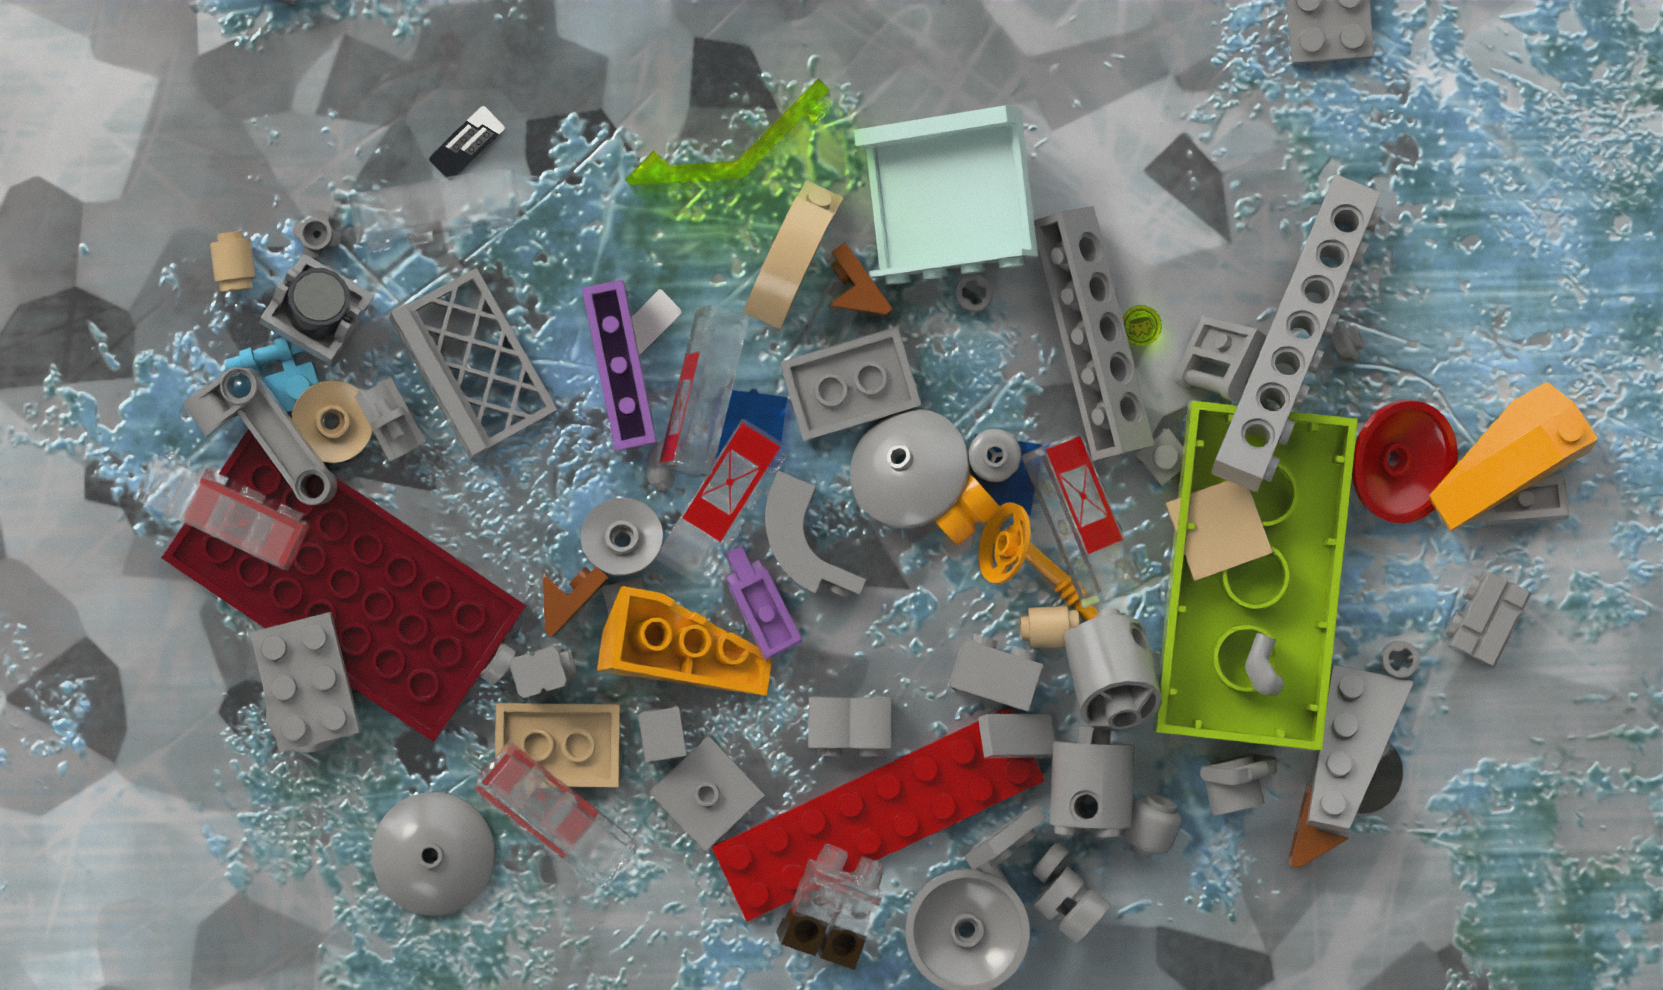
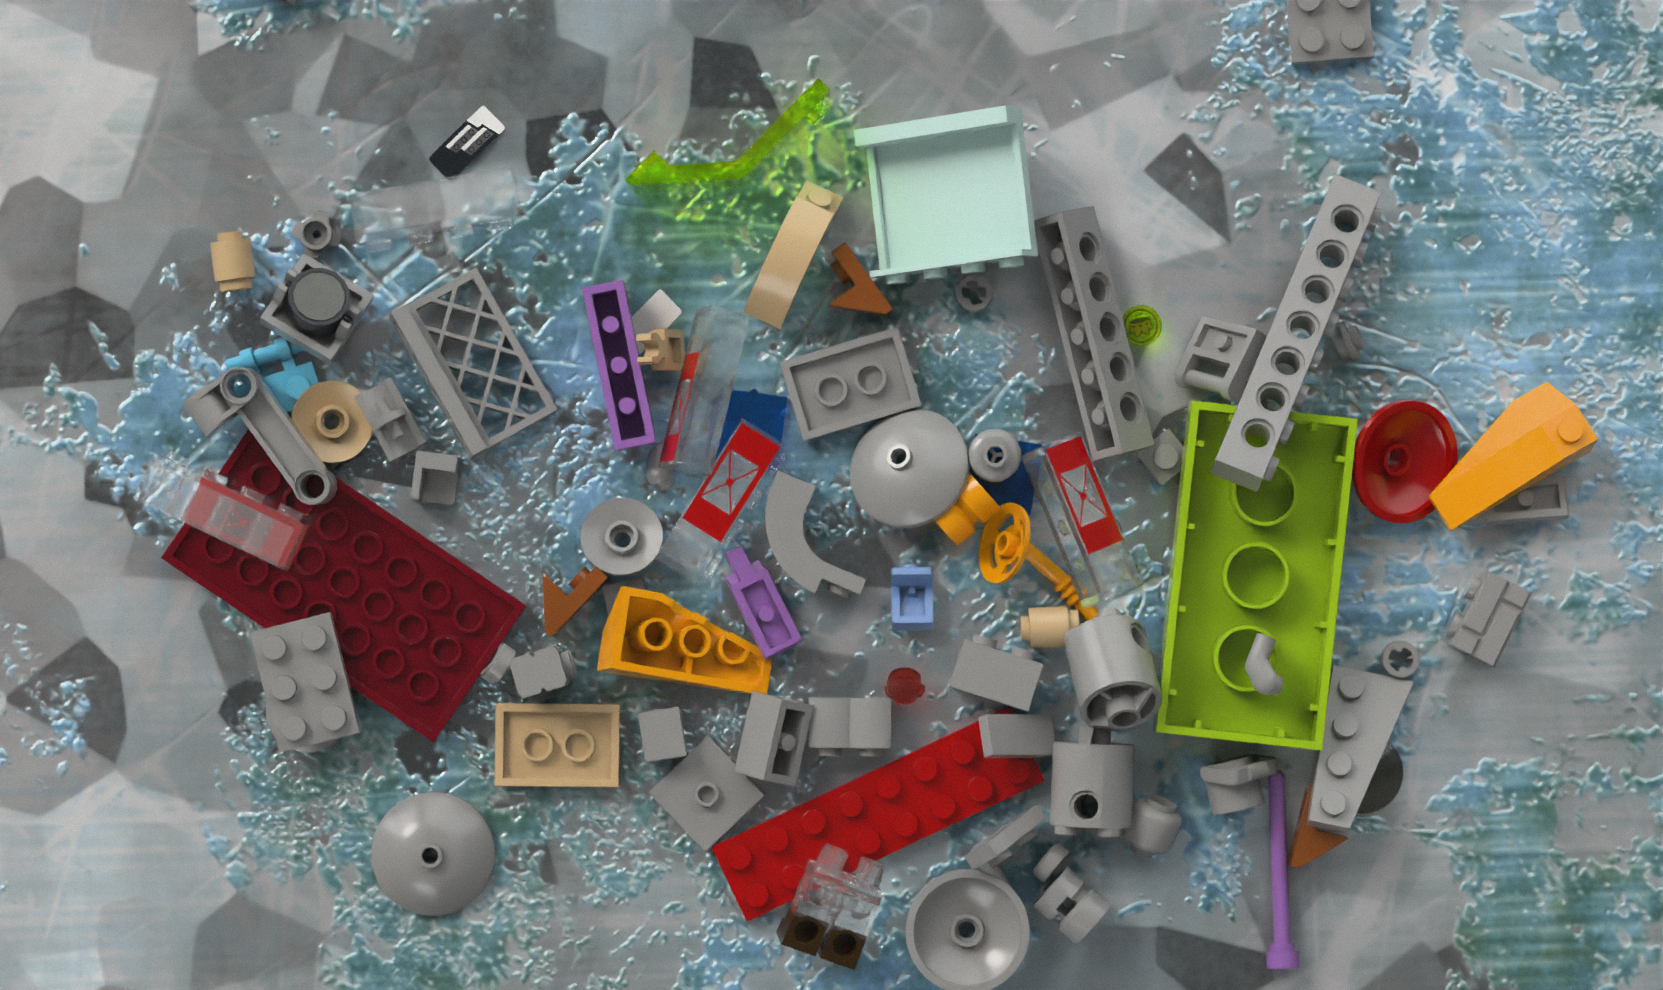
(435, 478): none -> light grey panel
(556, 816): clear brick -> none
(663, 349): none -> tan plate
(773, 738): none -> light grey brick
(904, 685): none -> clear red plate
(912, 597): none -> medium blue bracket
(1225, 529): tan tile -> none
(1282, 951): none -> medium lavender piece

